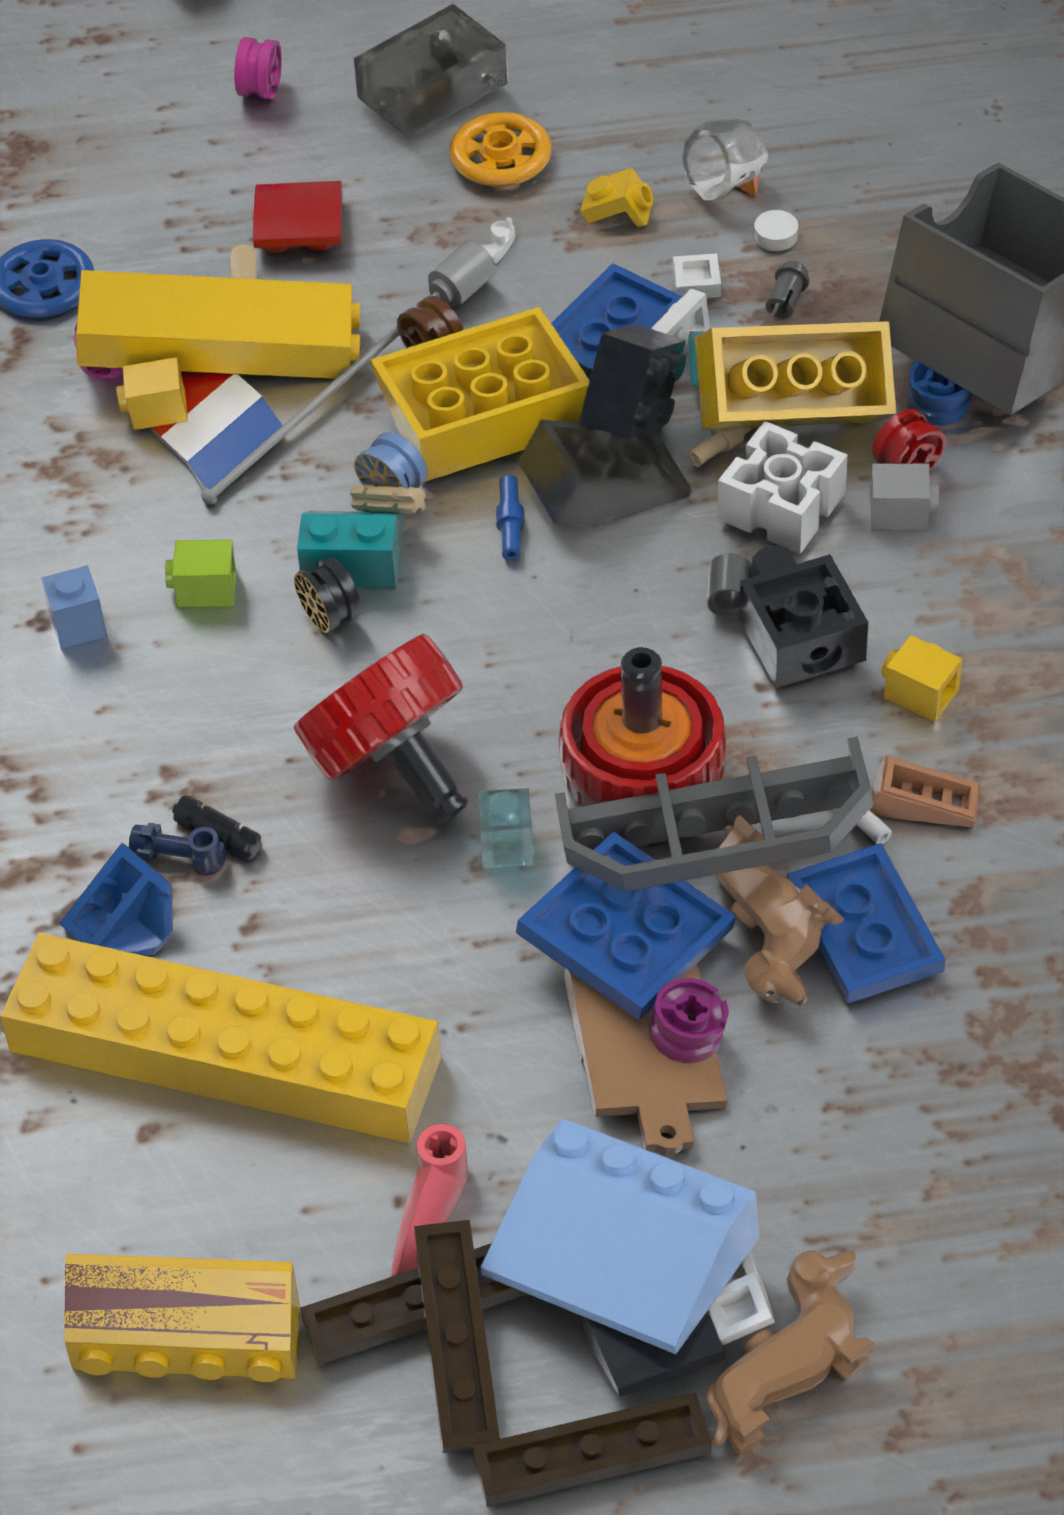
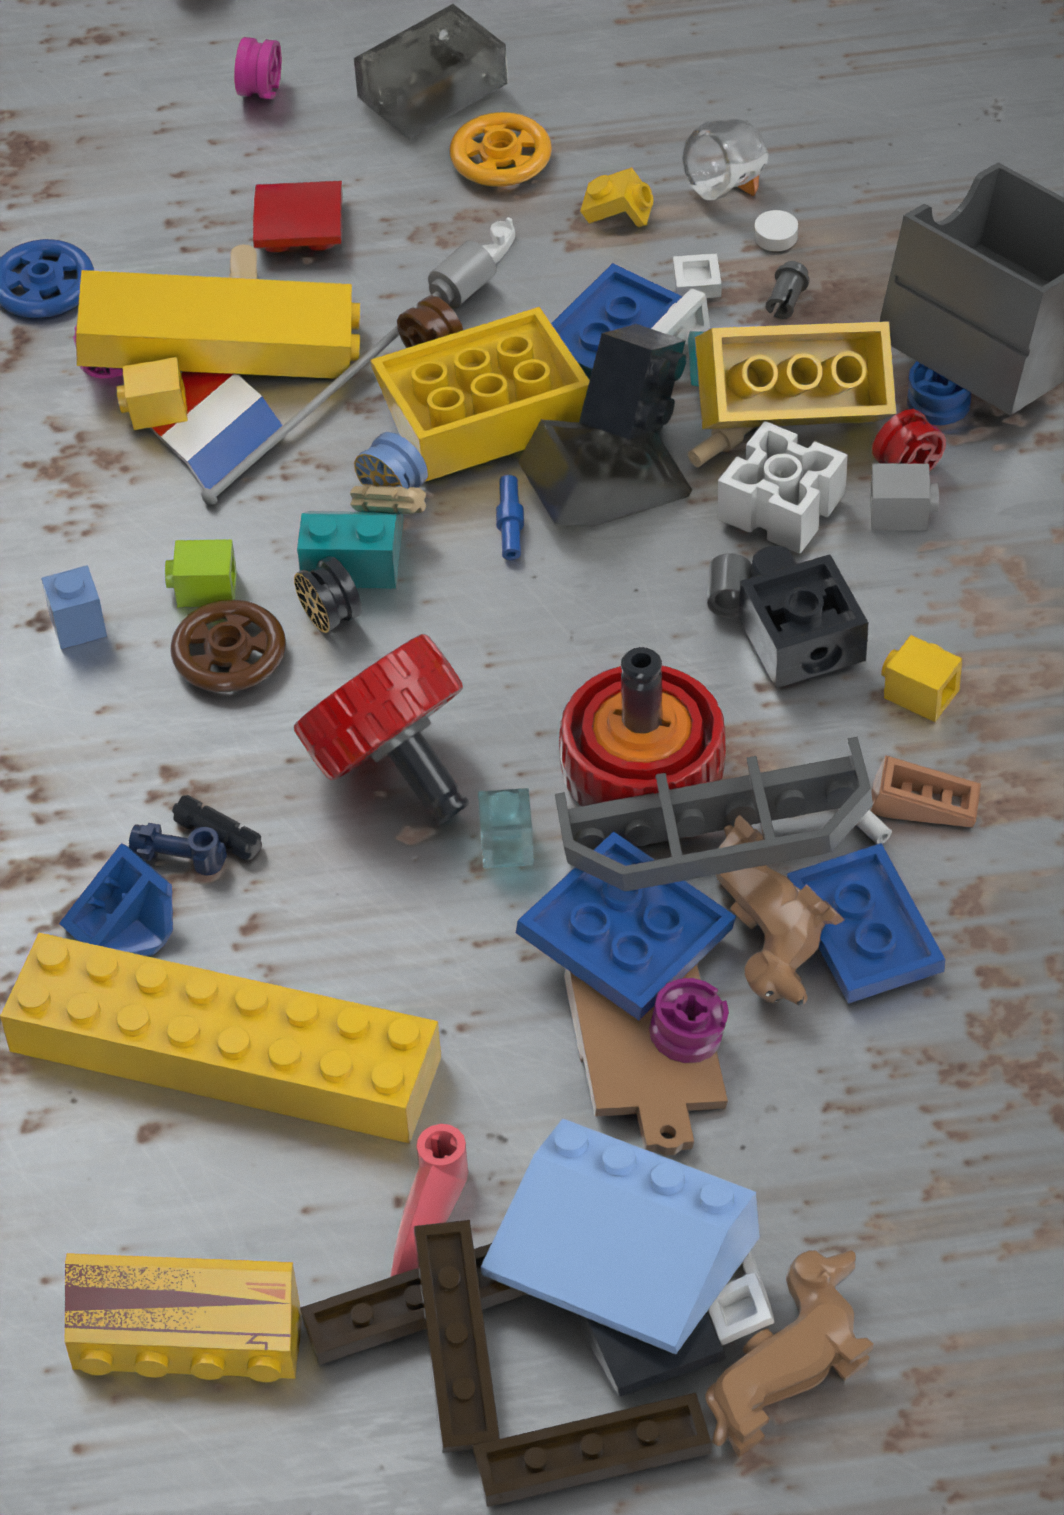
(228, 645): none -> reddish brown plate

